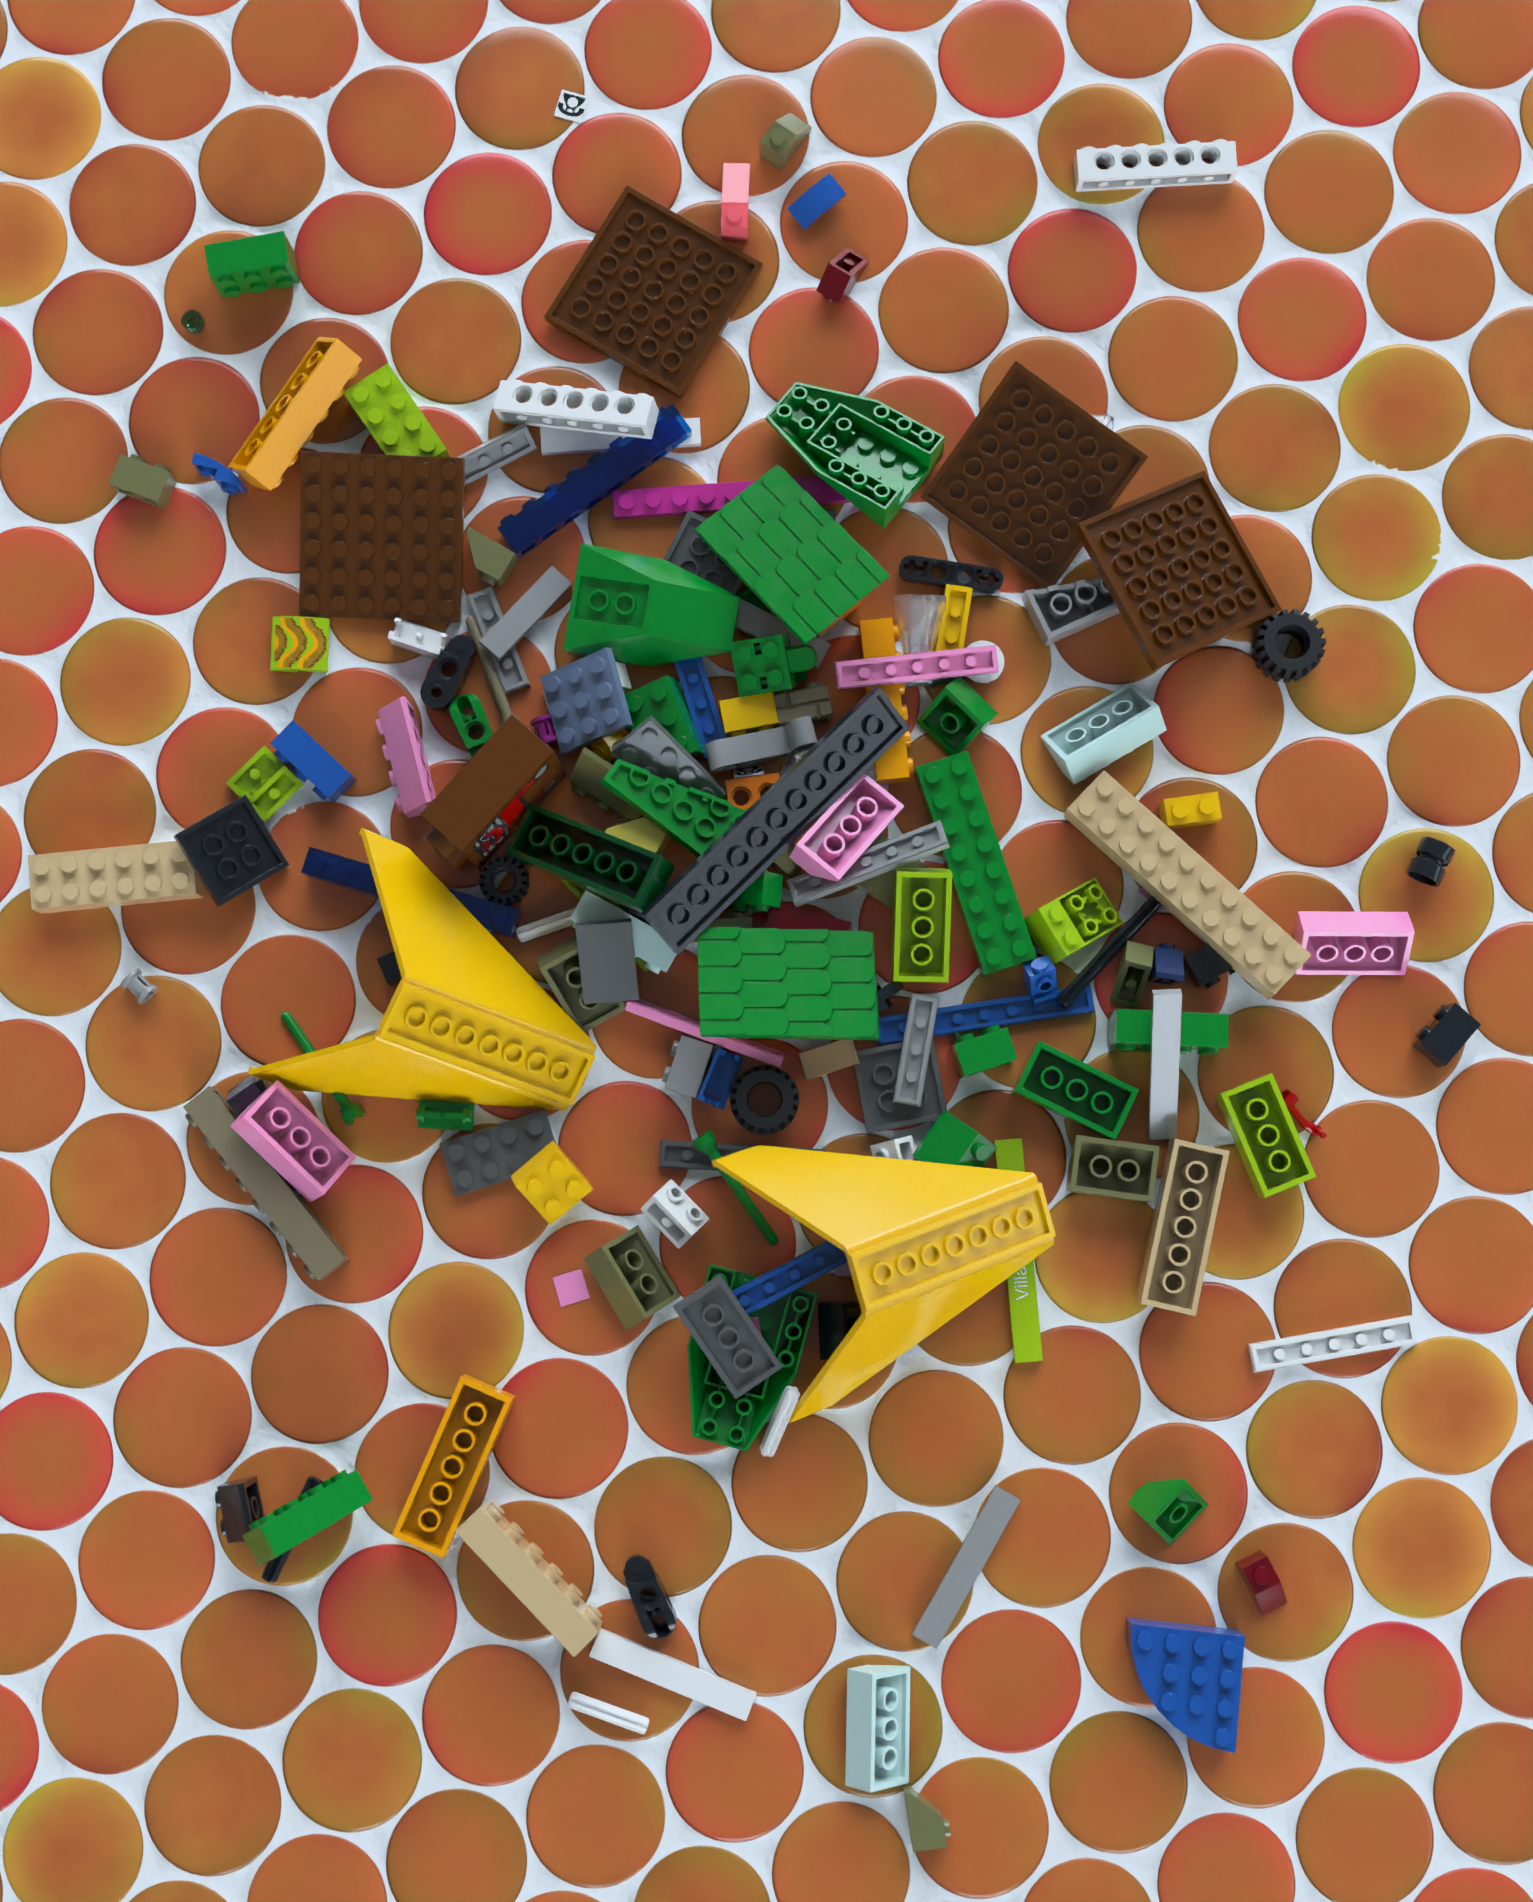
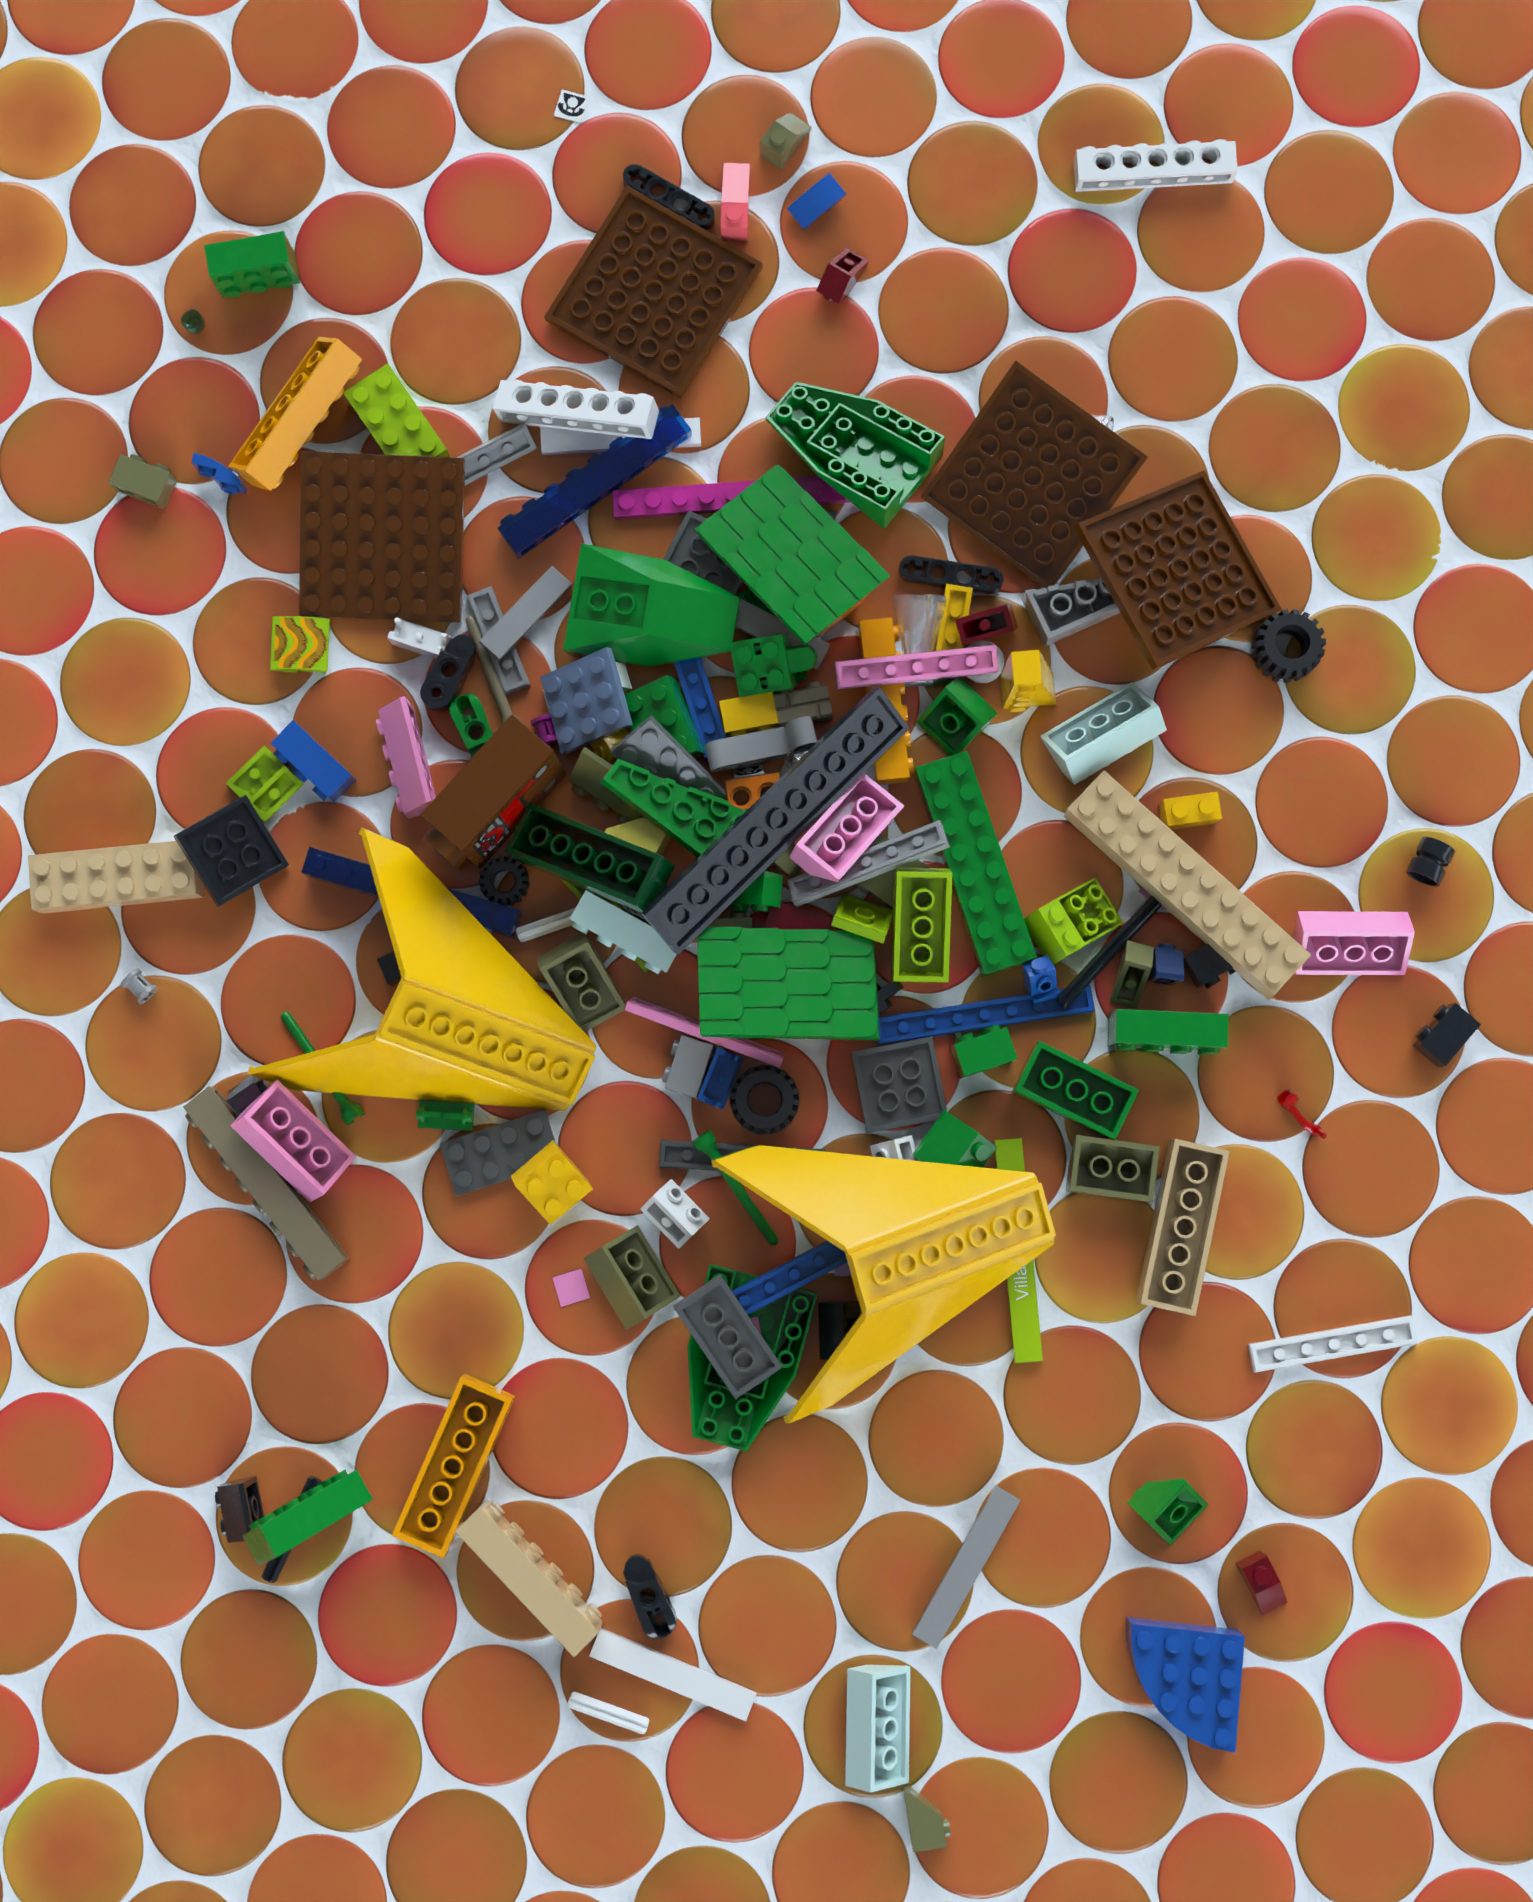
(491, 559): olive slope -> none
(607, 961): dark grey tile -> none
(671, 193): none -> black beam
(779, 1421): white axle -> none
(829, 1058): tan tile -> none
(862, 918): none -> lime tile
(915, 1050): light grey tile -> none
(986, 624): none -> dark red slope
(1026, 681): none -> yellow wedge
(1164, 1063): tile -> none
(1265, 1136): lime brick -> none

